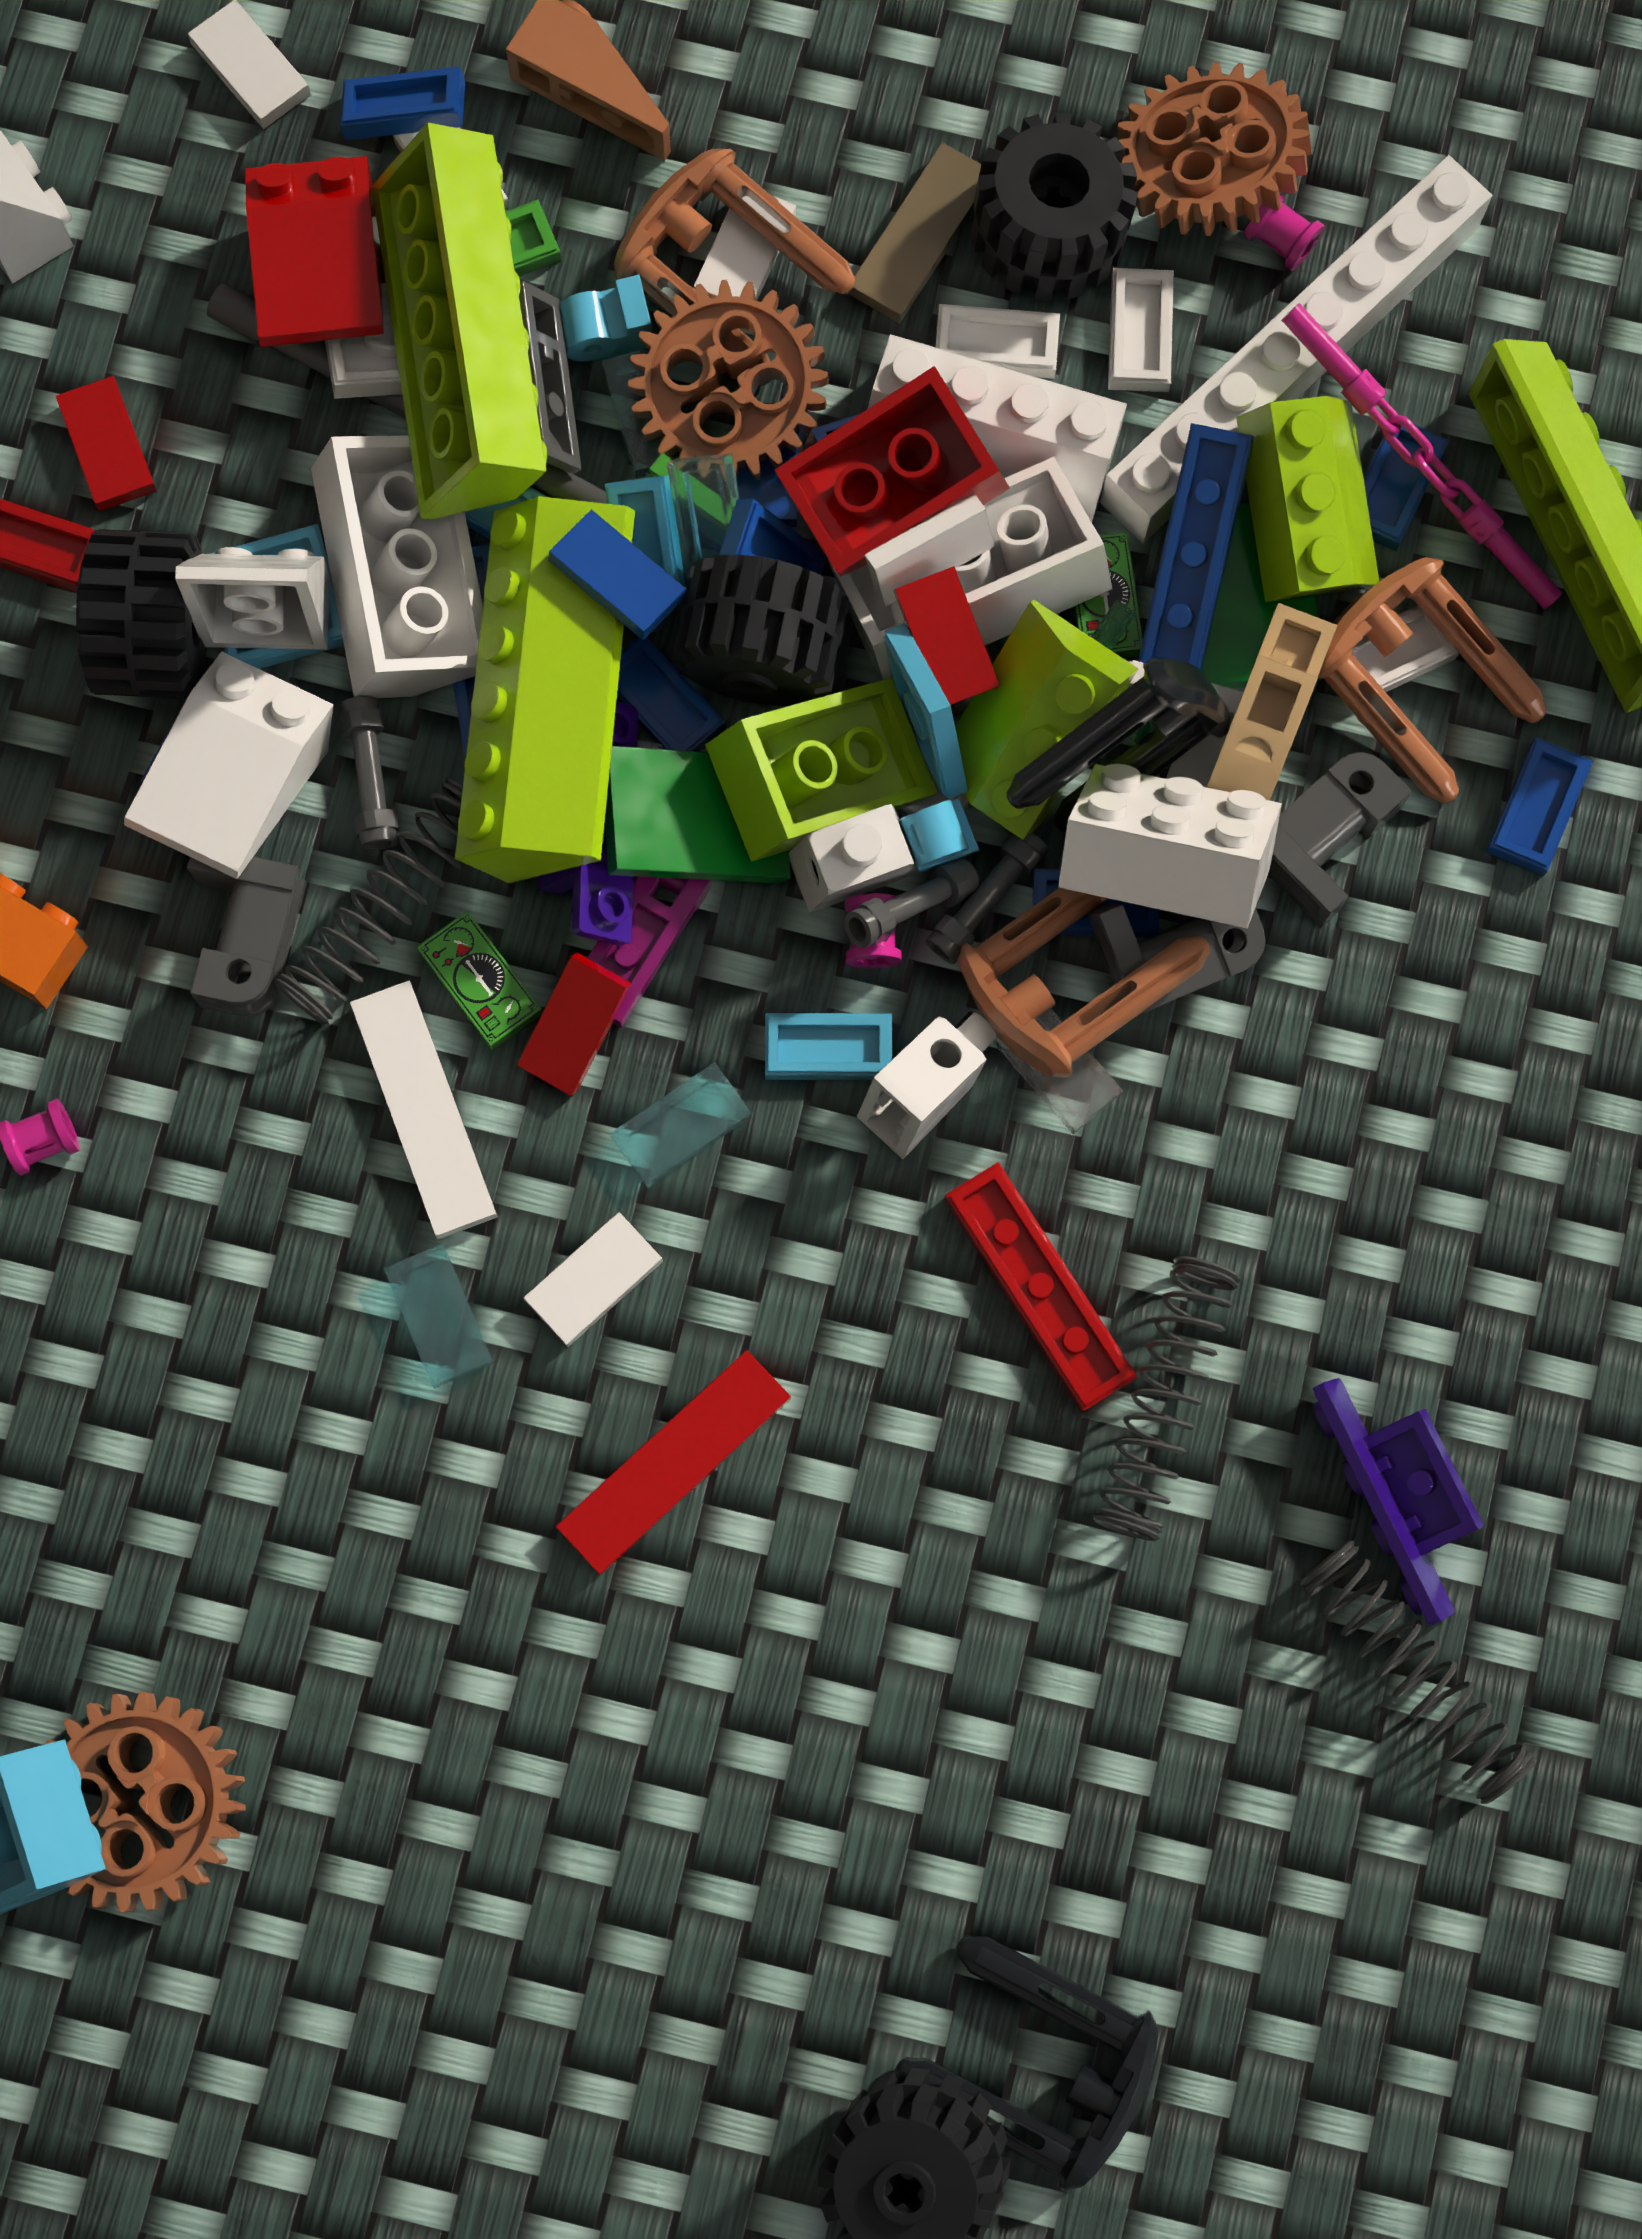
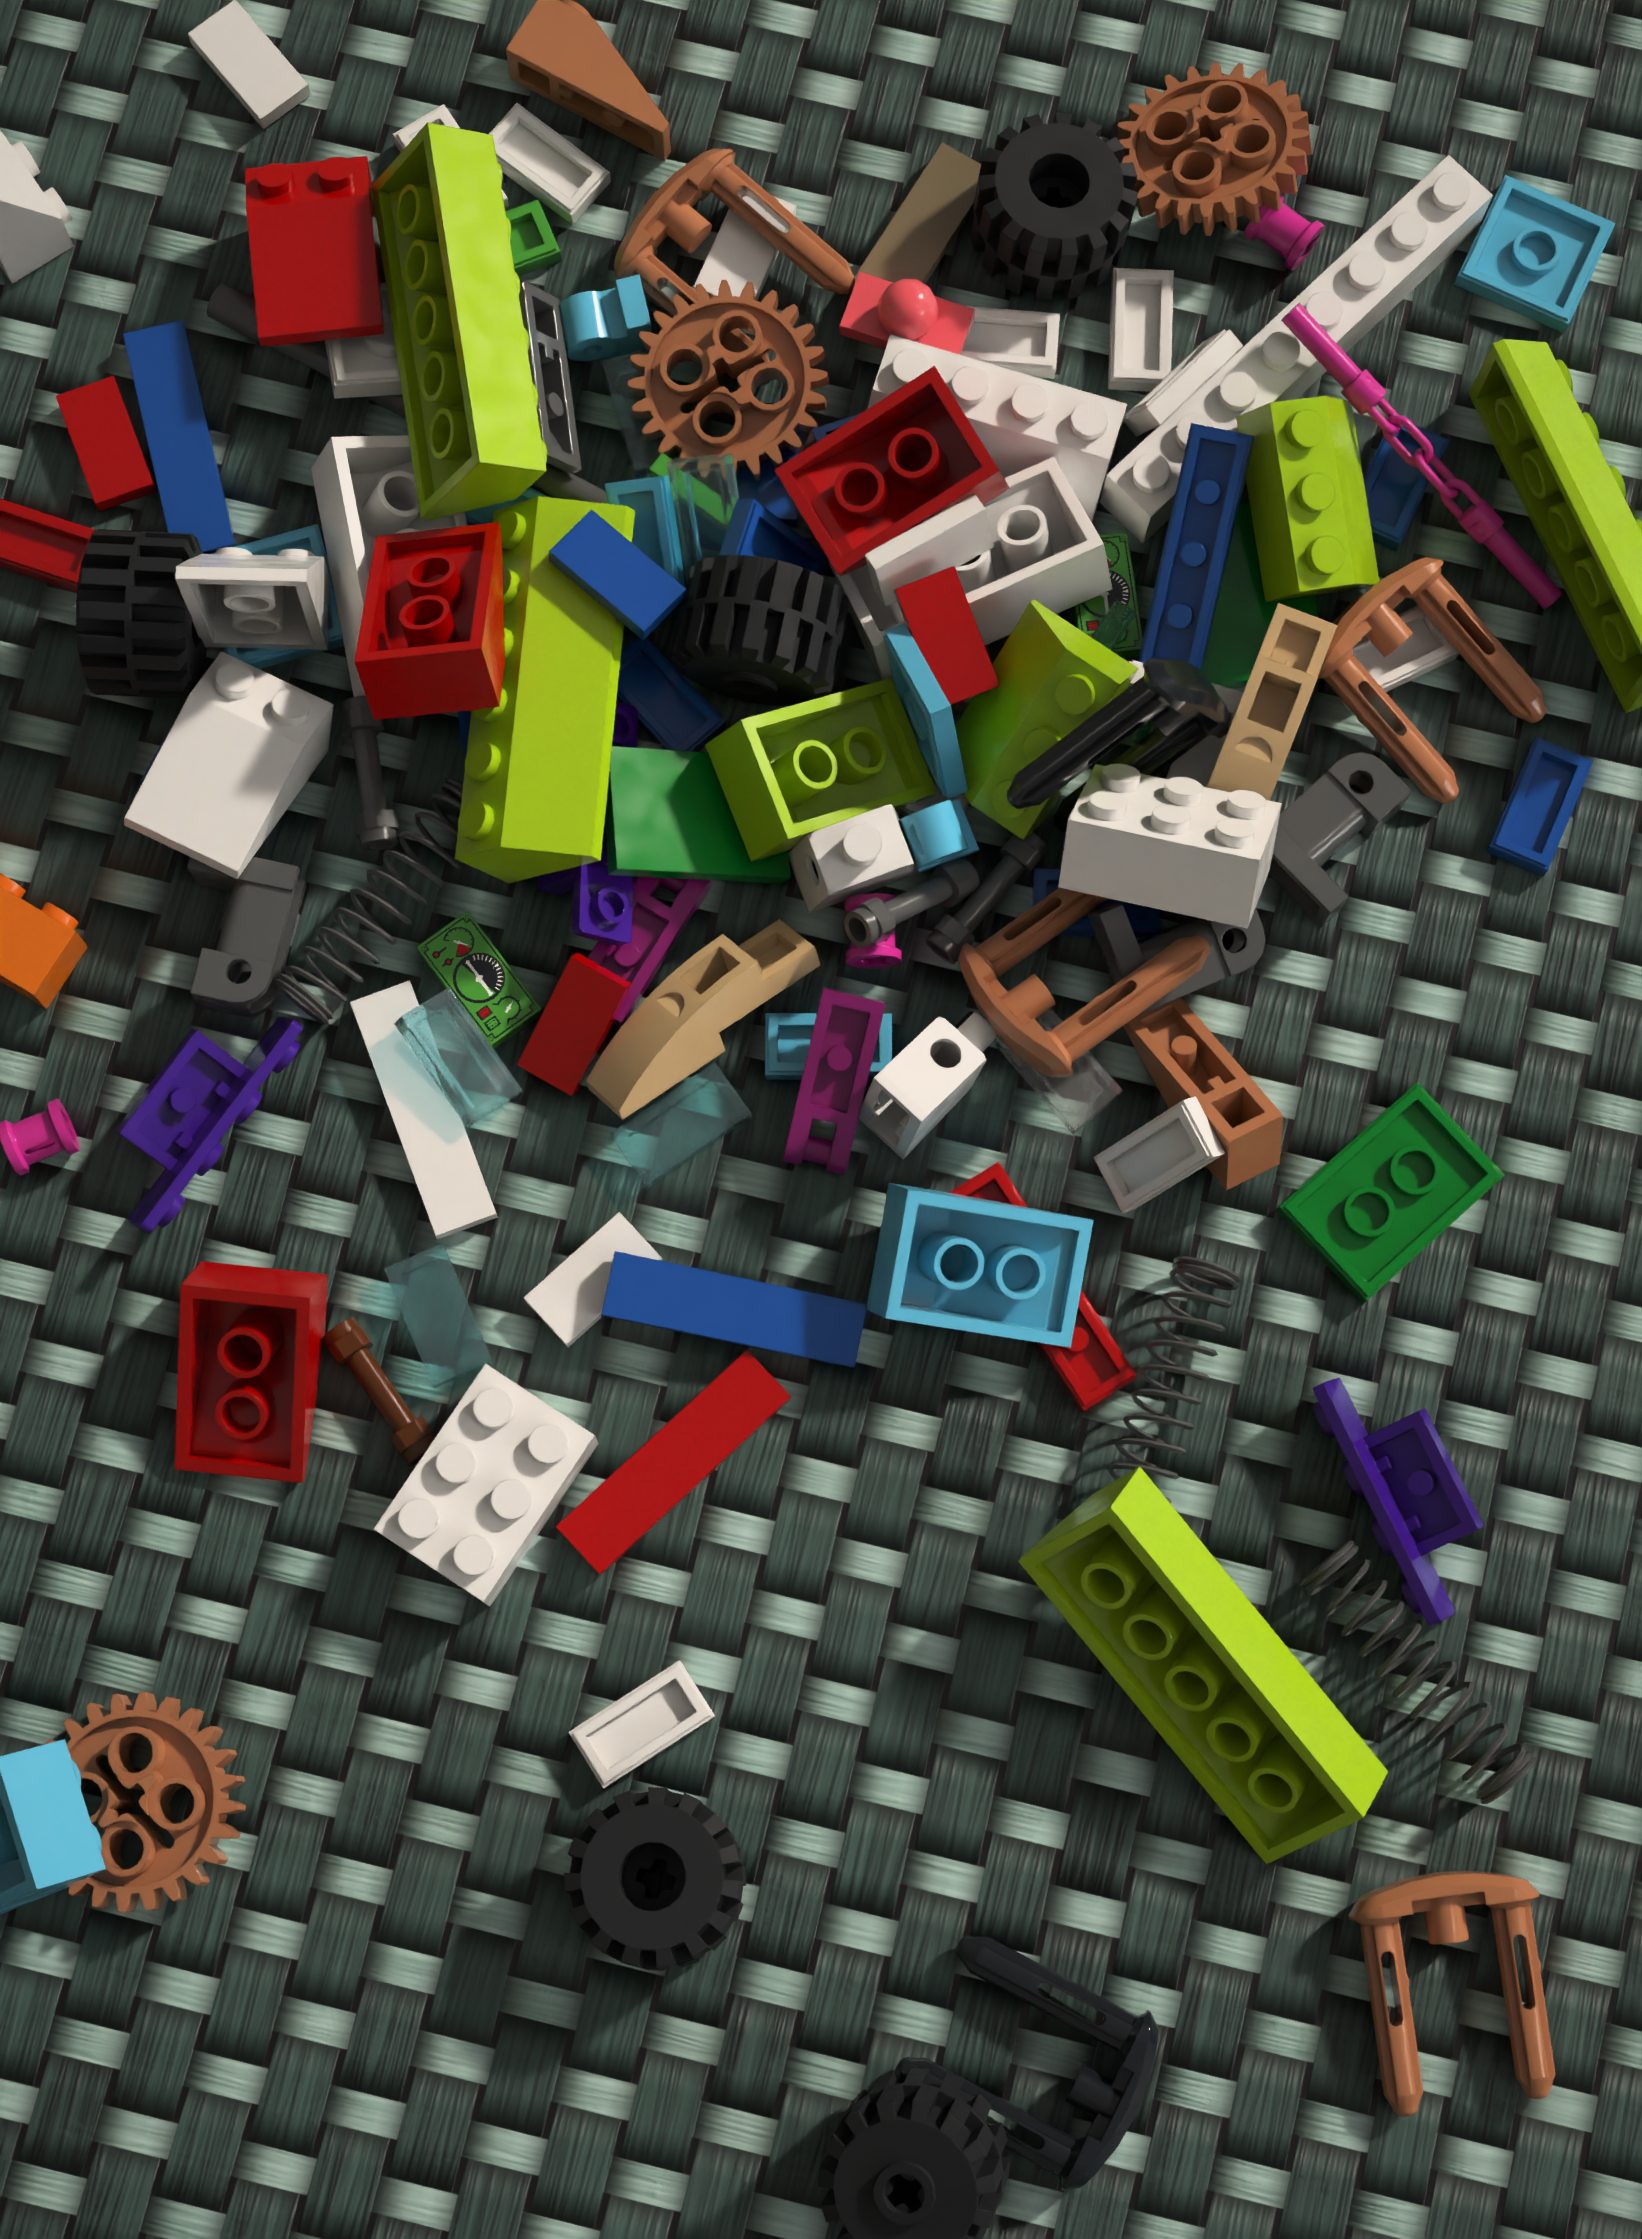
(179, 435): none -> blue tile
(193, 1107): none -> dark purple bracket
(248, 1370): none -> red slope
(351, 1347): none -> reddish brown bar
(402, 103): blue tile -> none
(433, 622): none -> red slope
(458, 1057): none -> clear light blue tile
(487, 1484): none -> white brick
(547, 164): none -> white tile
(633, 1840): none -> black wheel
(641, 1724): none -> white tile
(682, 1018): none -> tan slope
(734, 1309): none -> blue tile
(834, 1078): none -> magenta plate
(906, 311): none -> coral tile
(979, 1265): none -> medium azure slope
(1159, 1154): none -> white tile
(1182, 382): none -> white tile
(1190, 1063): none -> nougat slope
(1205, 1668): none -> lime slope
(1390, 1192): none -> green tile
(1443, 1902): none -> nougat piece
(1534, 254): none -> medium azure tile

